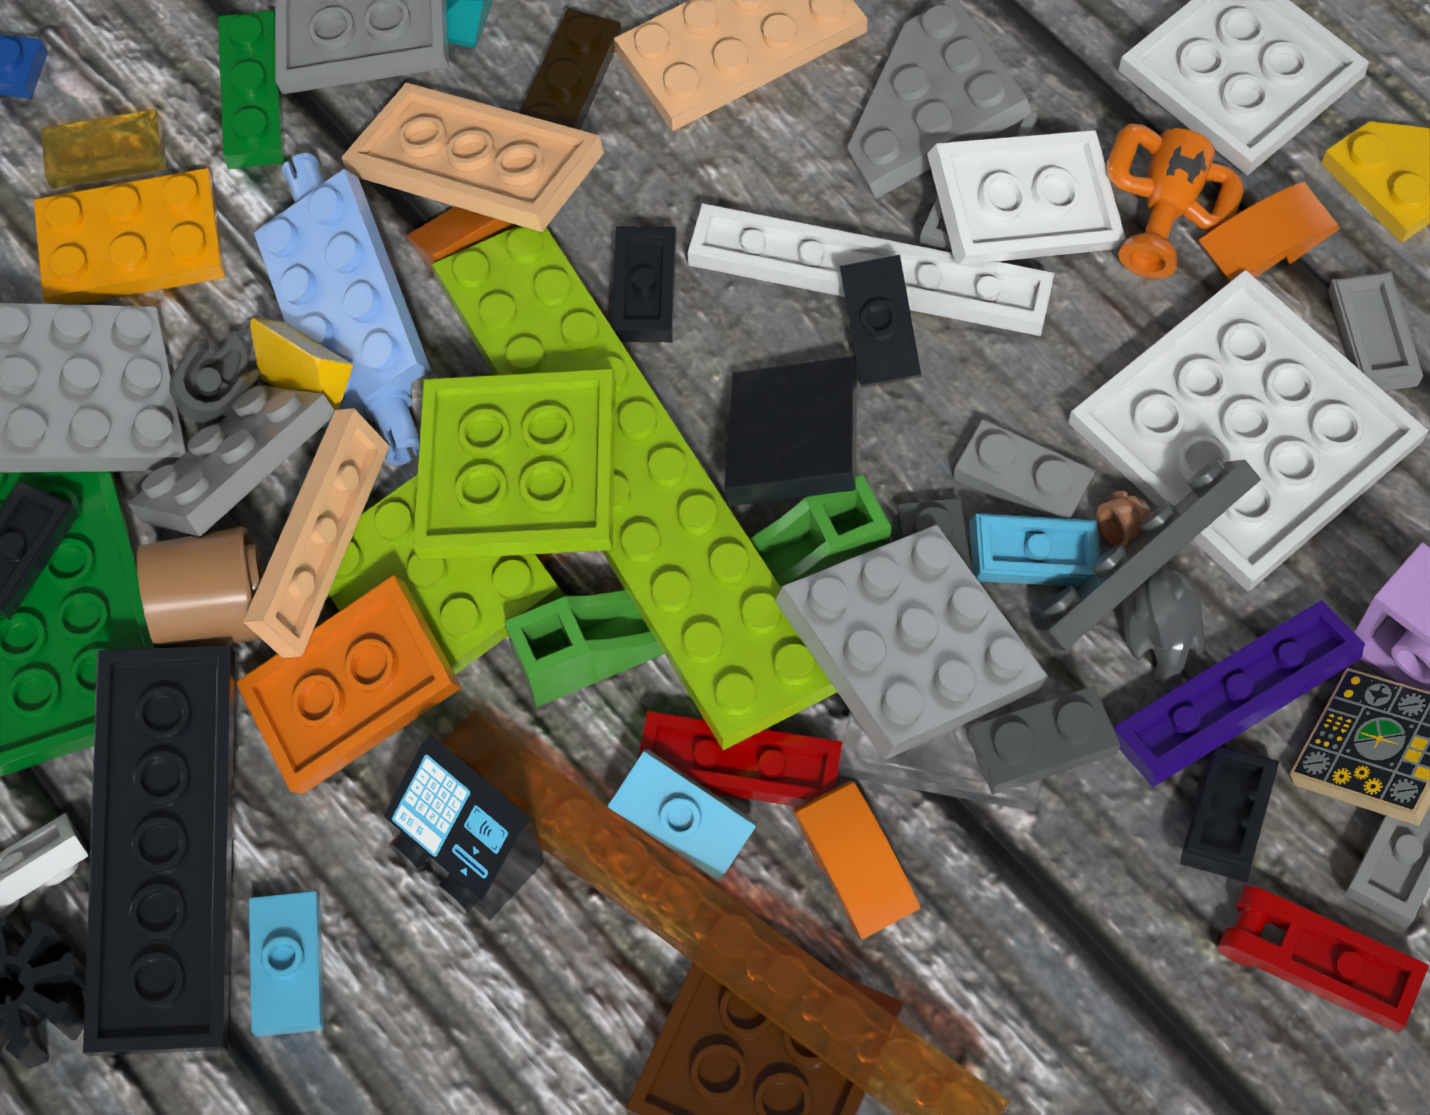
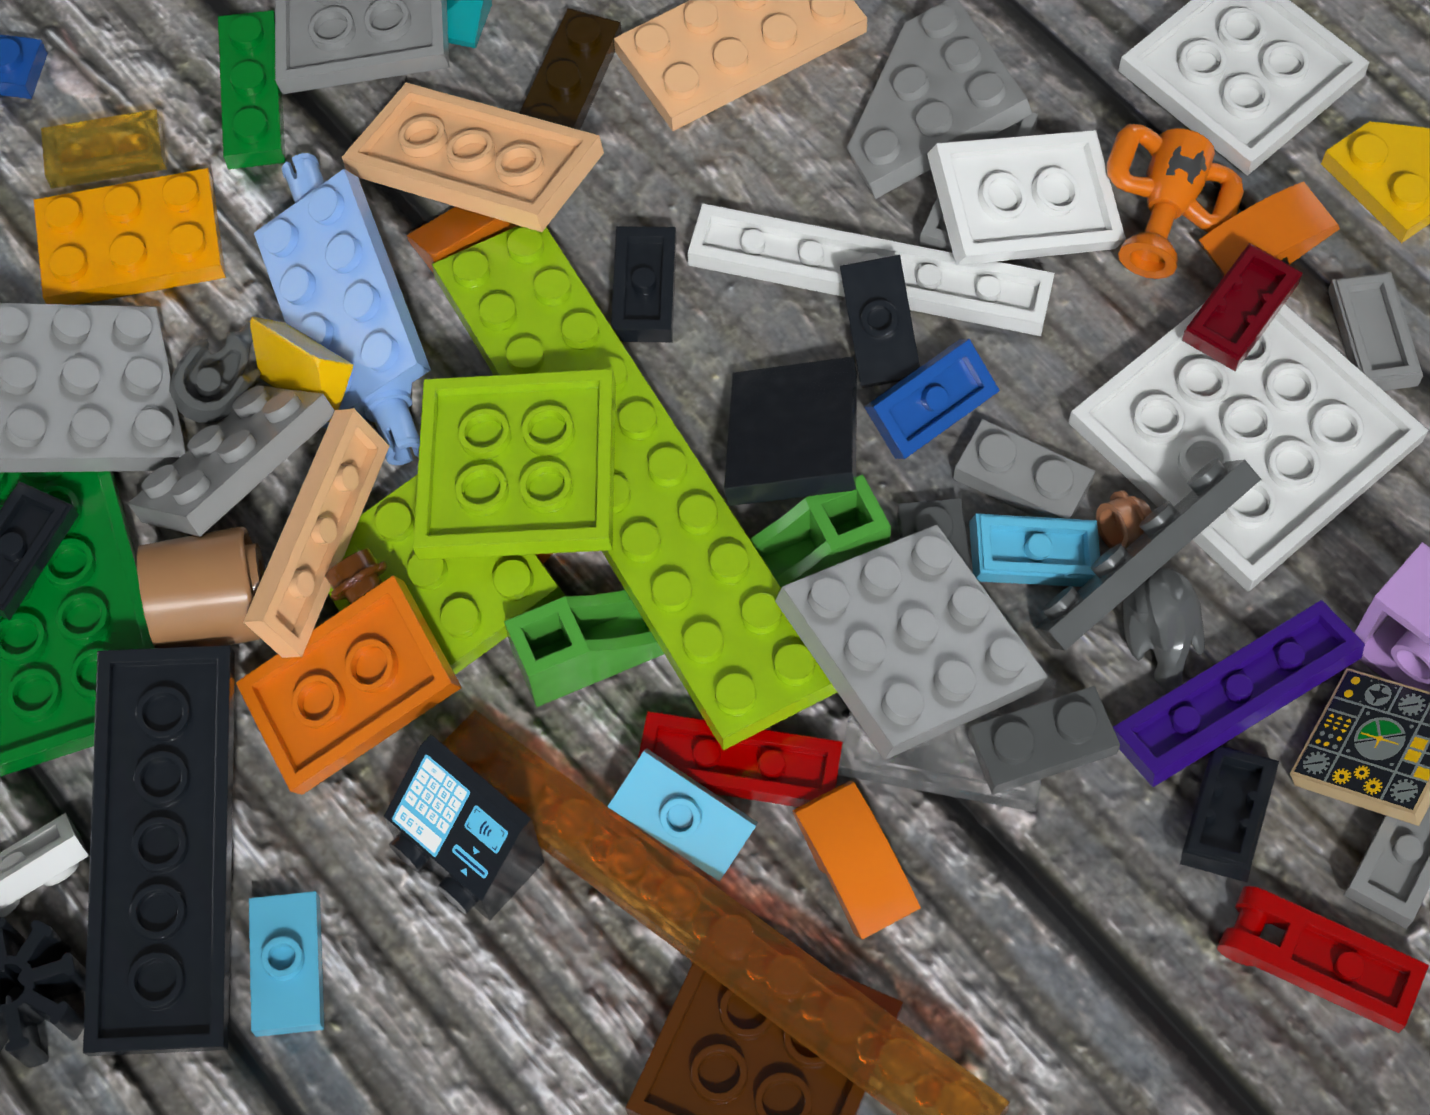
(355, 576): none -> reddish brown plate
(932, 398): none -> blue plate
(1242, 307): none -> dark red plate

